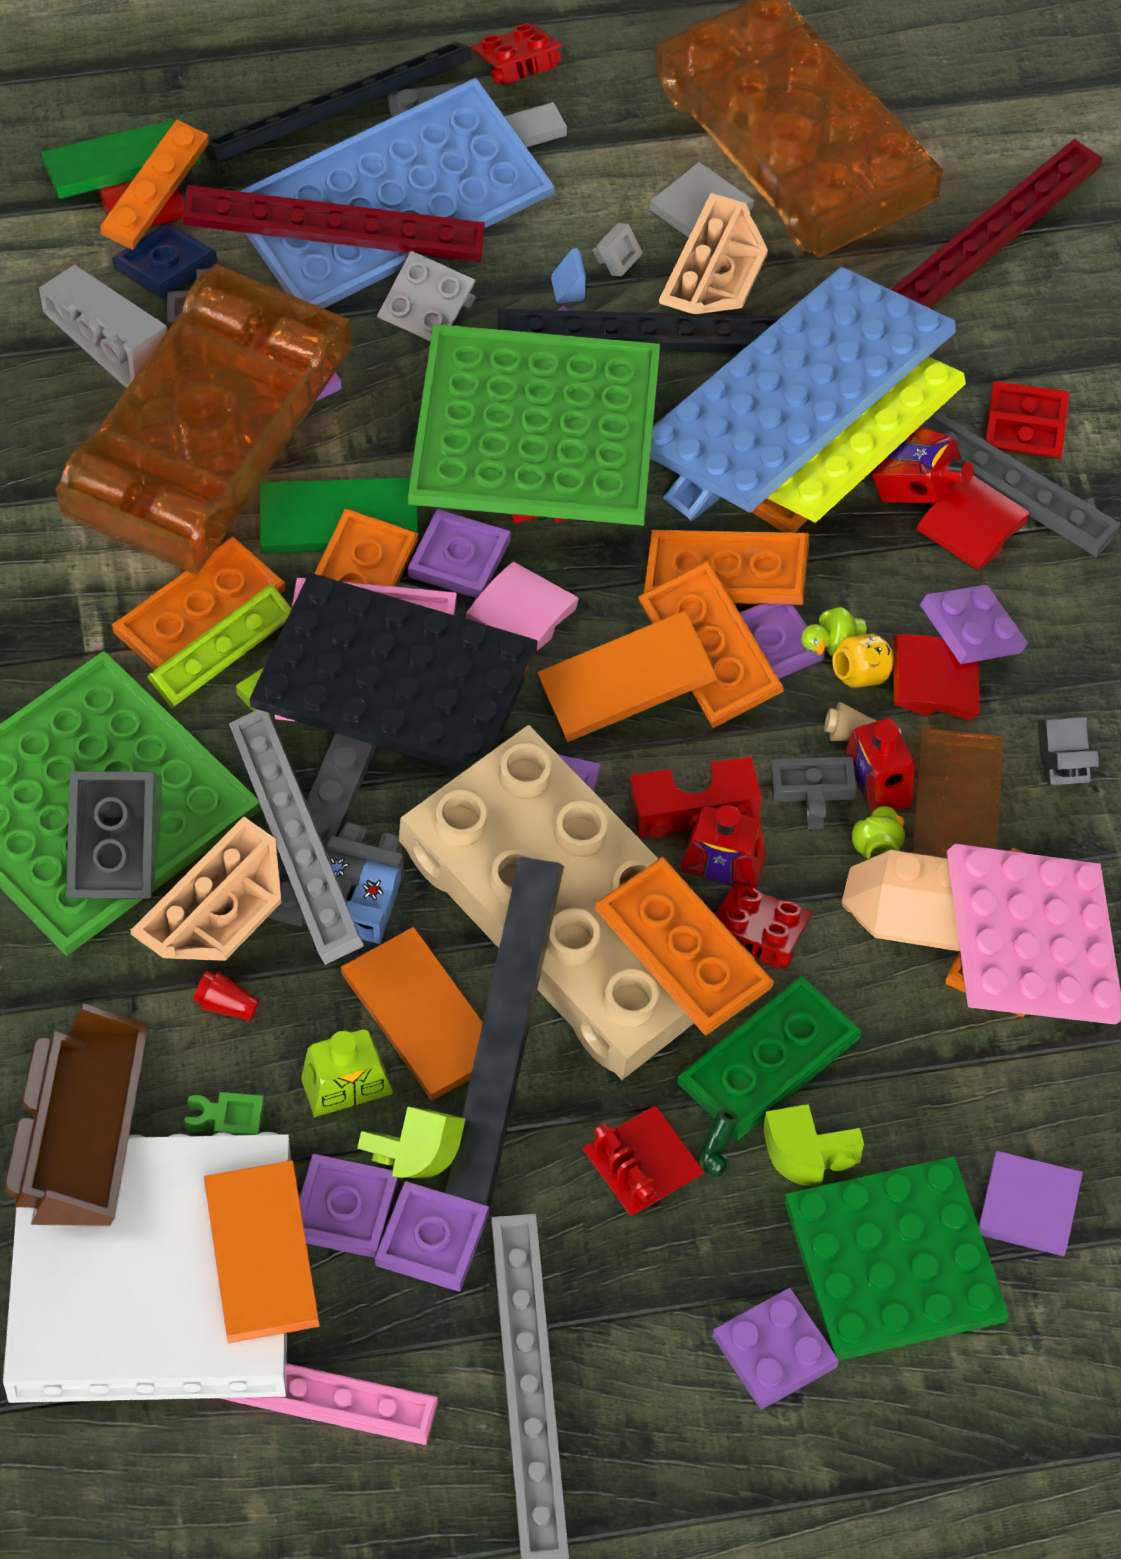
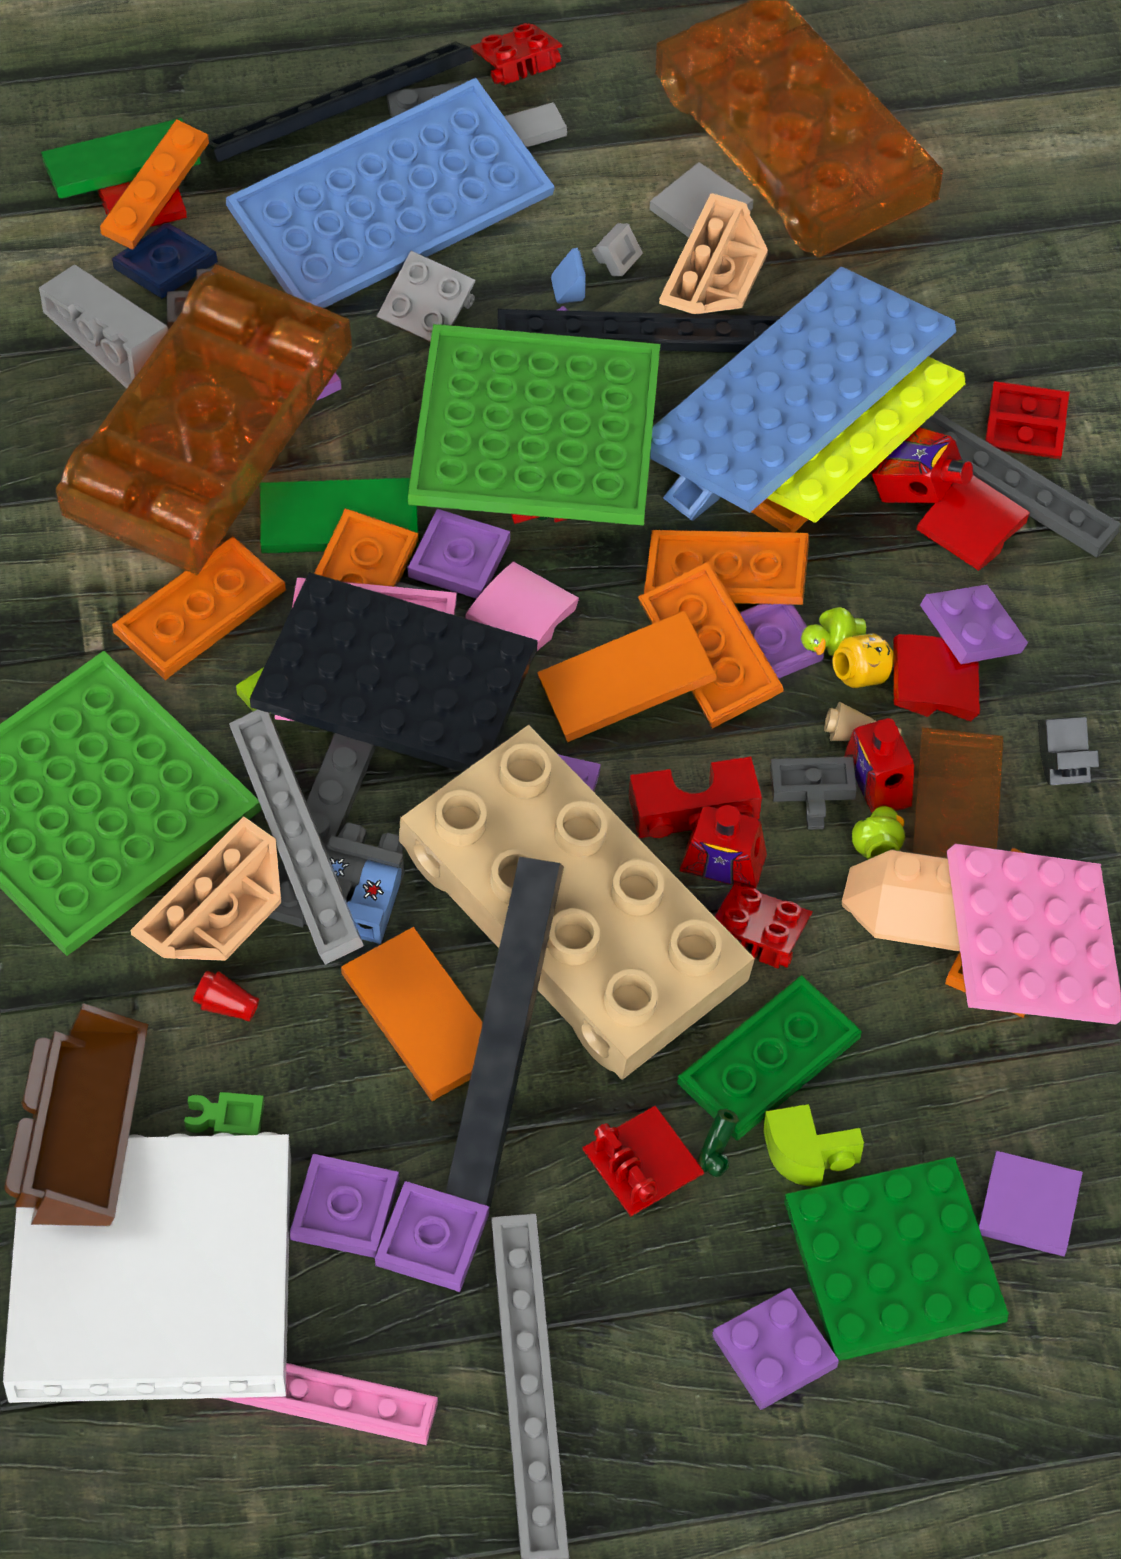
(113, 834): dark grey slope -> none
(220, 646): lime tile -> none
(260, 1252): orange tile -> none
(333, 223): dark red plate -> none
(344, 1072): lime torso -> none
(425, 1145): lime brick -> none
(684, 945): orange tile -> none
(999, 225): dark red plate -> none

